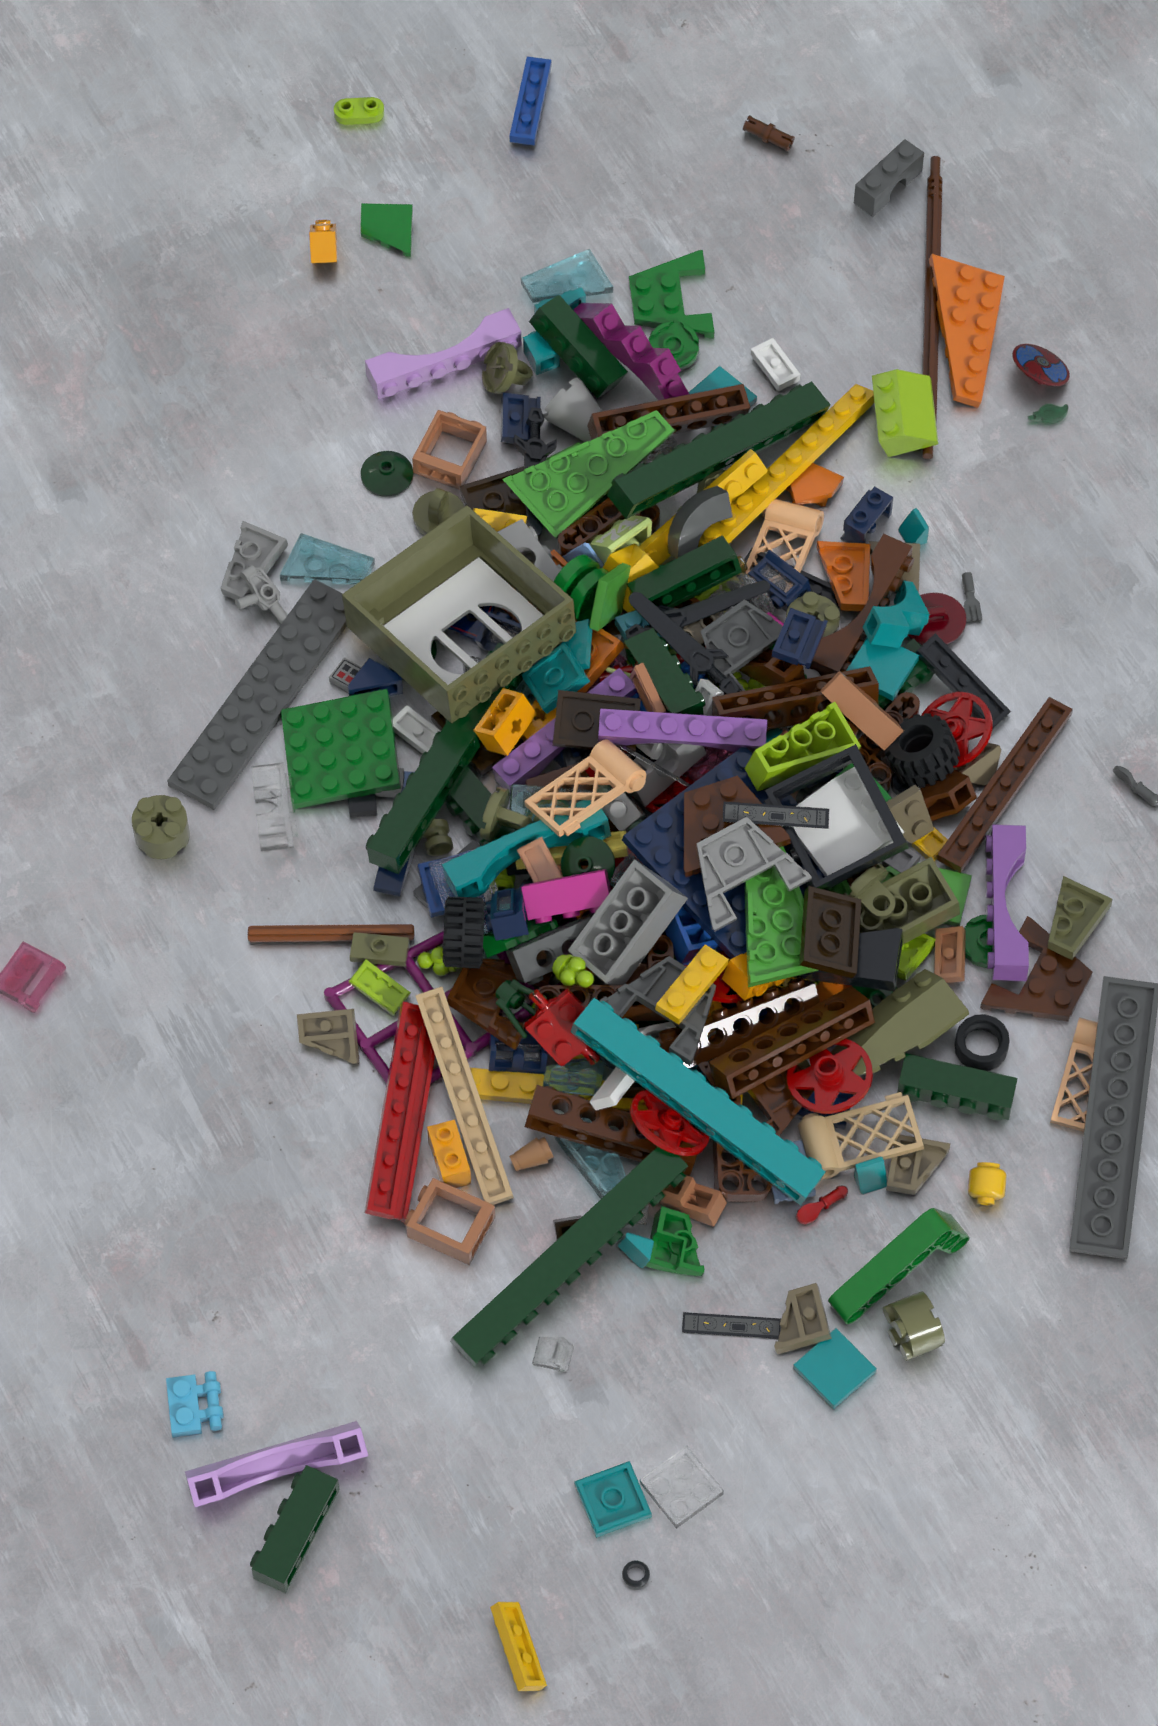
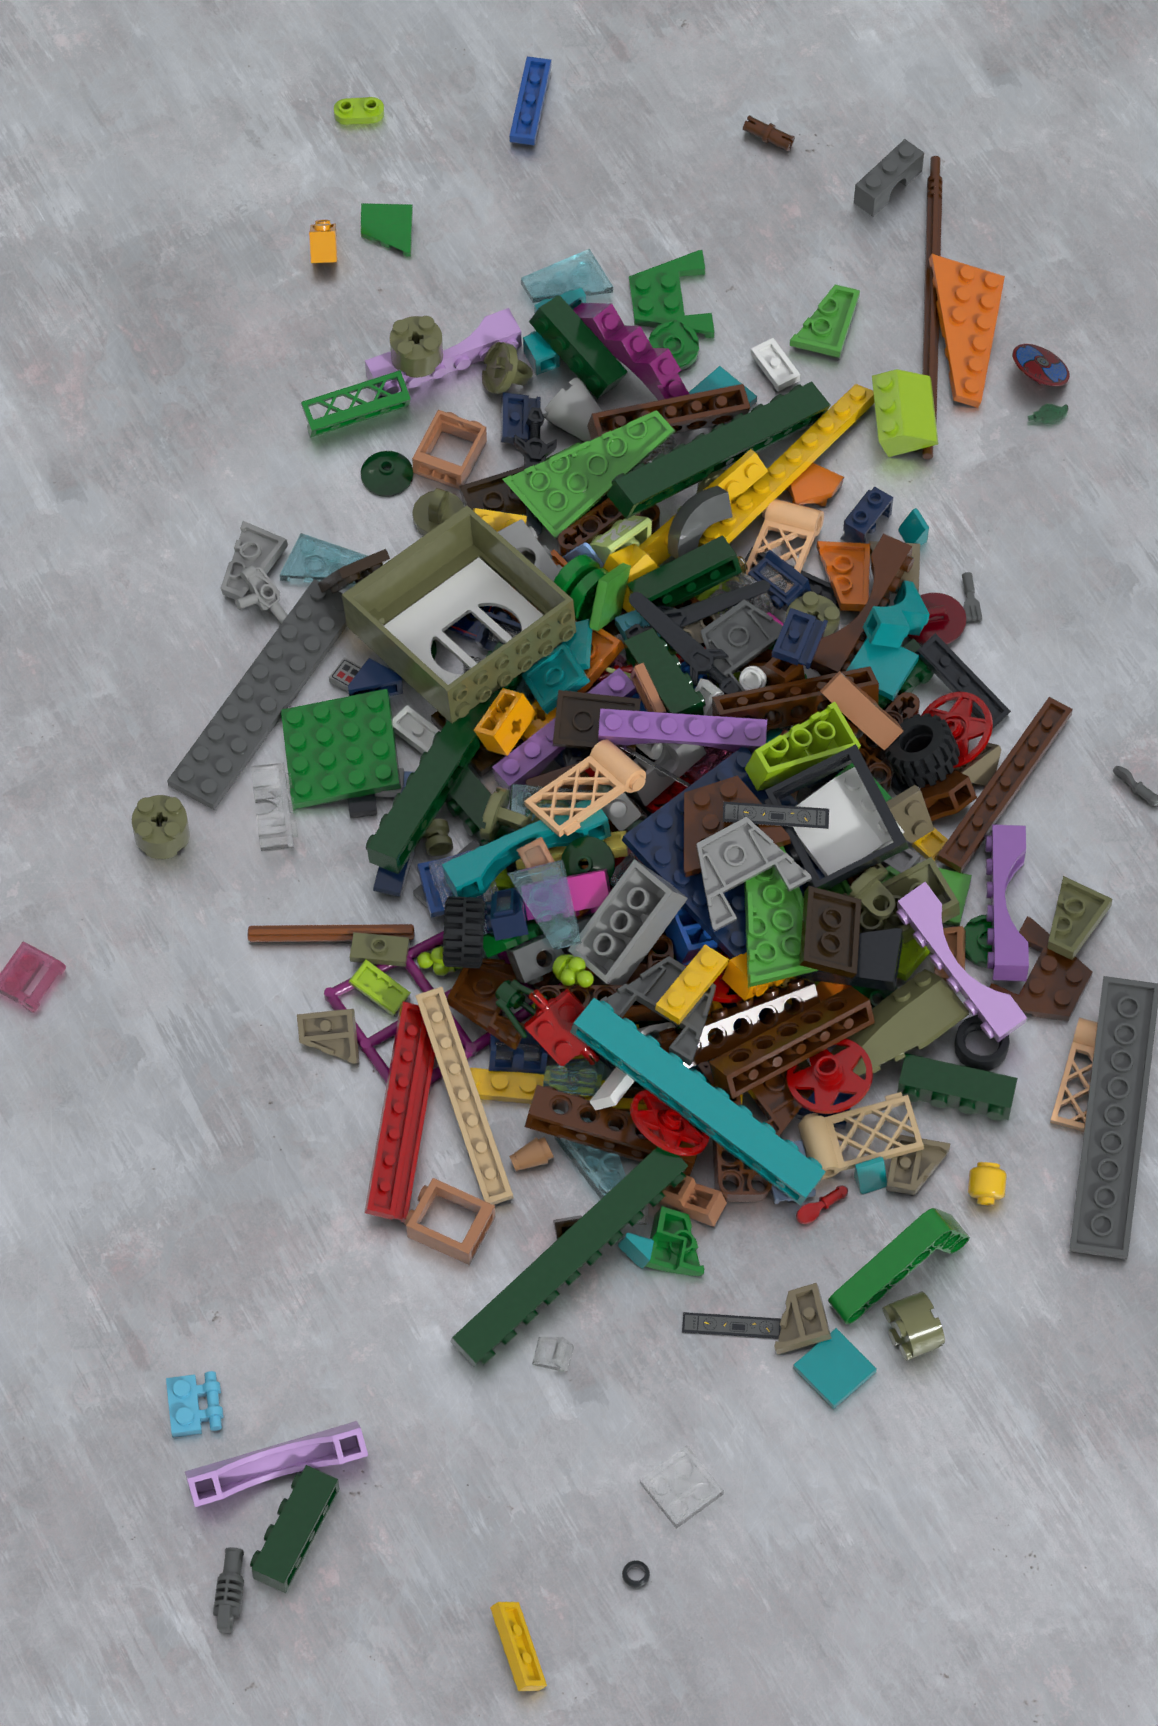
(229, 1590): none -> dark grey hinge
(353, 572): none -> dark brown plate
(358, 413): none -> green fence
(416, 346): none -> olive brick
(449, 1154): light orange brick -> none
(550, 902): none -> clear light blue wing
(612, 1499): teal tile -> none
(752, 678): none -> white plate
(830, 323): none -> bright green wing
(995, 1009): none -> lavender arch

